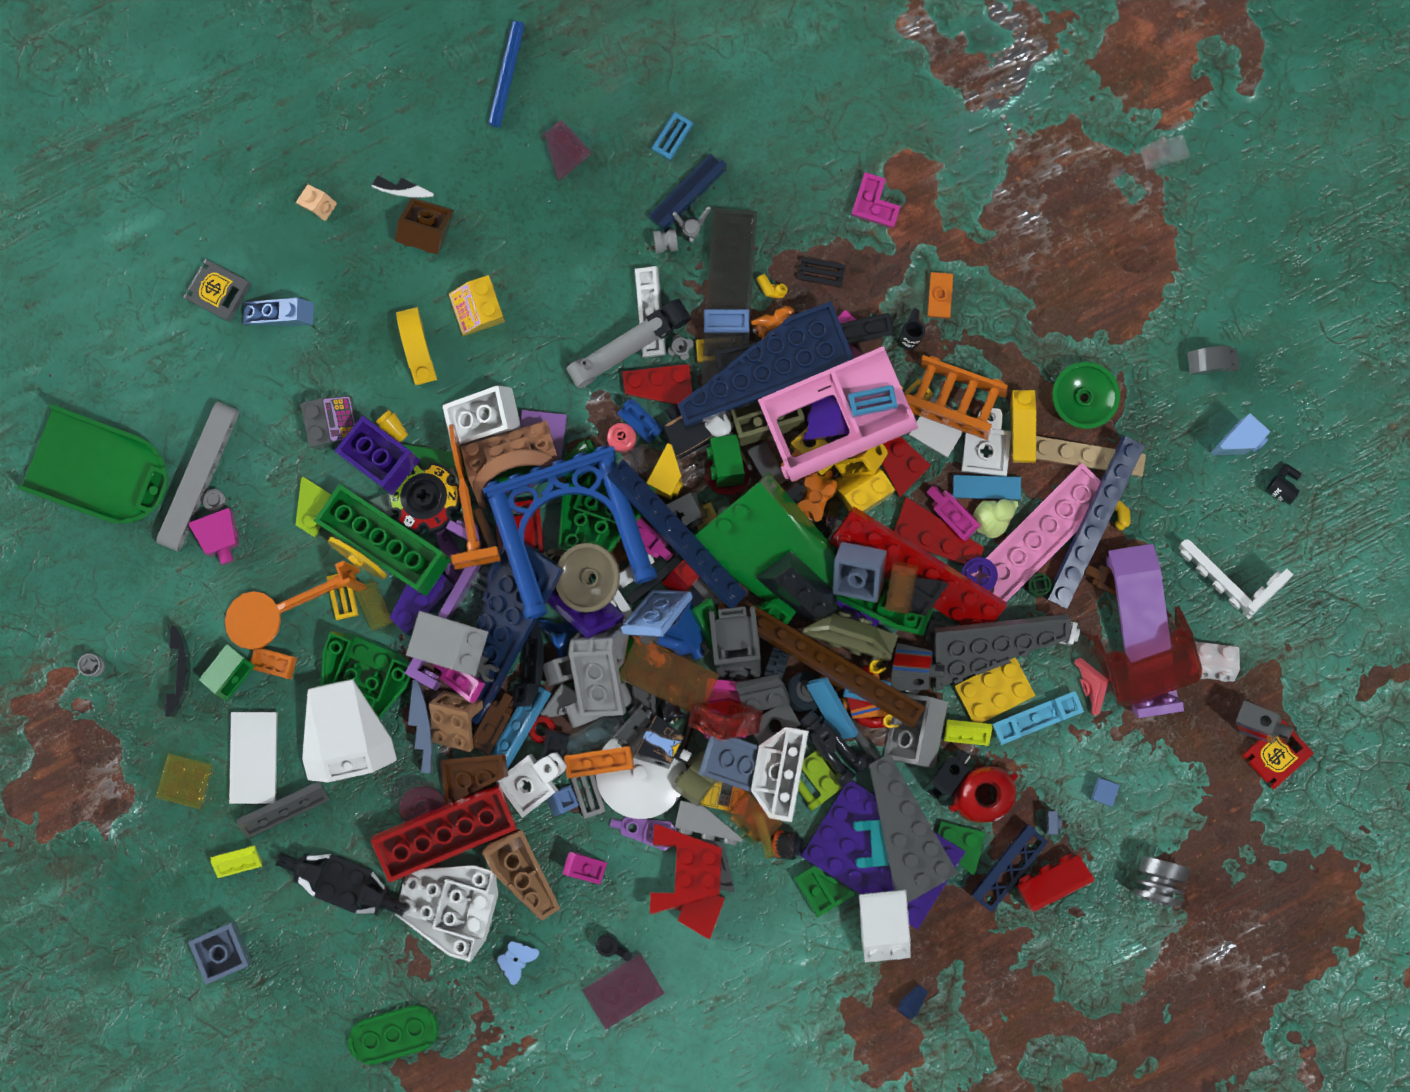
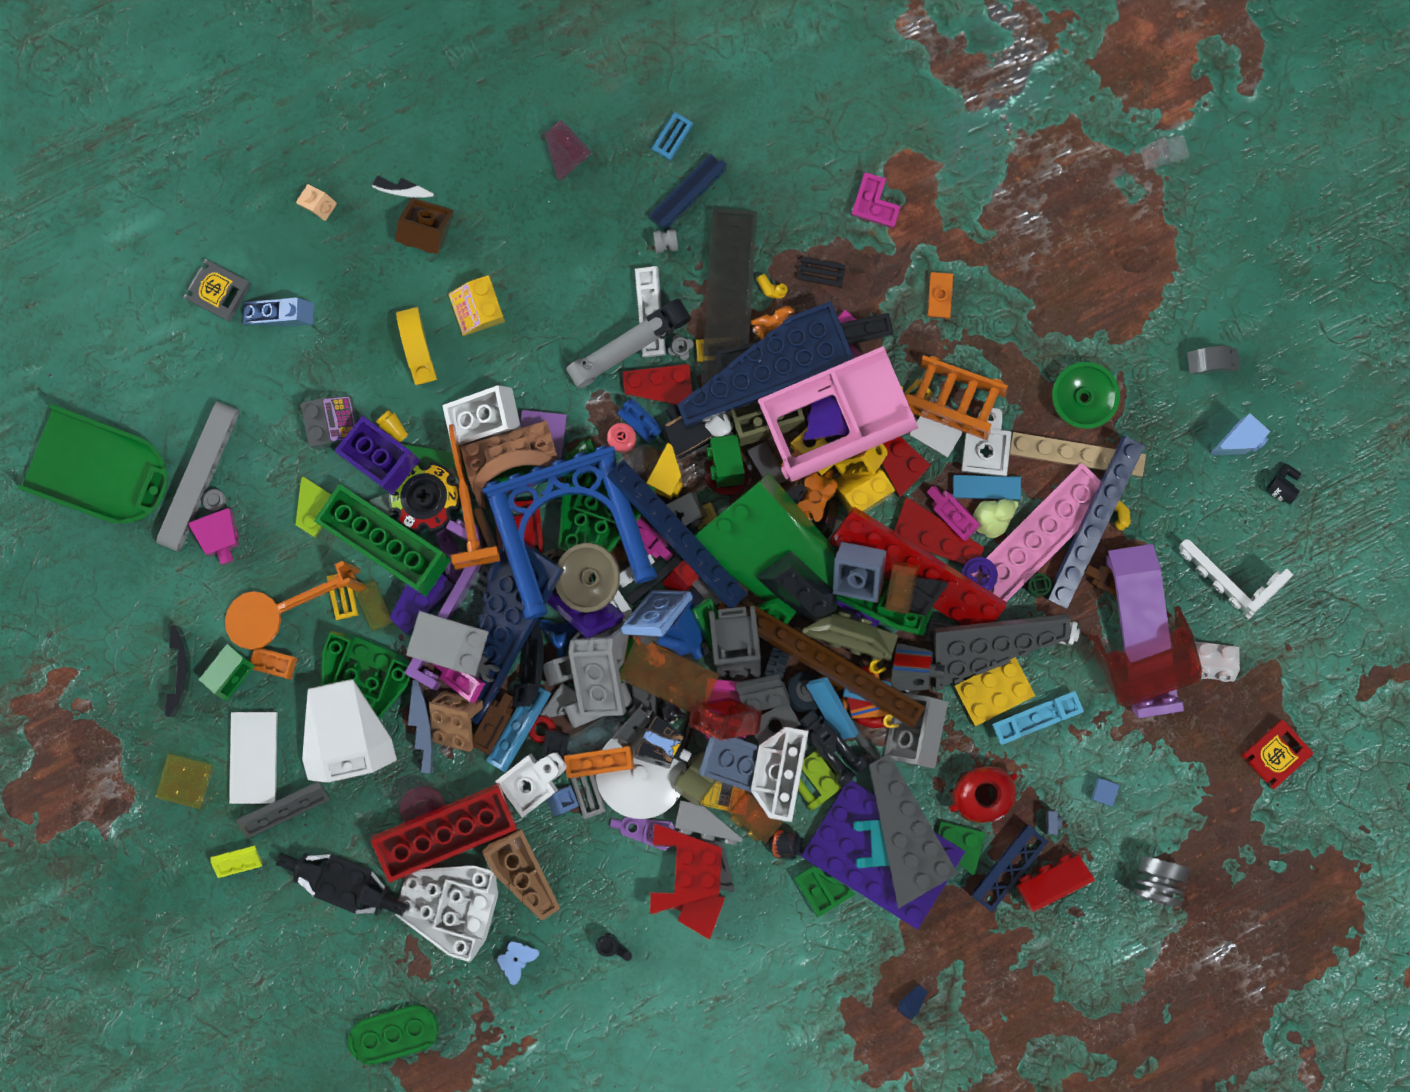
(88, 662): light grey wheel -> none
(220, 952): sand blue brick -> none
(357, 558): yellow piece -> none
(471, 774): reddish brown wing -> none
(506, 74): blue axle -> none
(584, 868): dark pink slope -> none
(623, 991): clear pink tile -> none
(691, 227): light grey plant -> none
(726, 321): medium blue tile -> none
(763, 834): clear yellow tile -> none
(853, 405): dark azure tile -> none
(884, 926): white slope -> none
(912, 331): black piece -> none
(943, 782): black torso -> none
(967, 732): neon yellow plate -> none
(1023, 426): yellow slope -> none
(1093, 684): coral tile -> none
(1253, 719): dark grey torso -> none

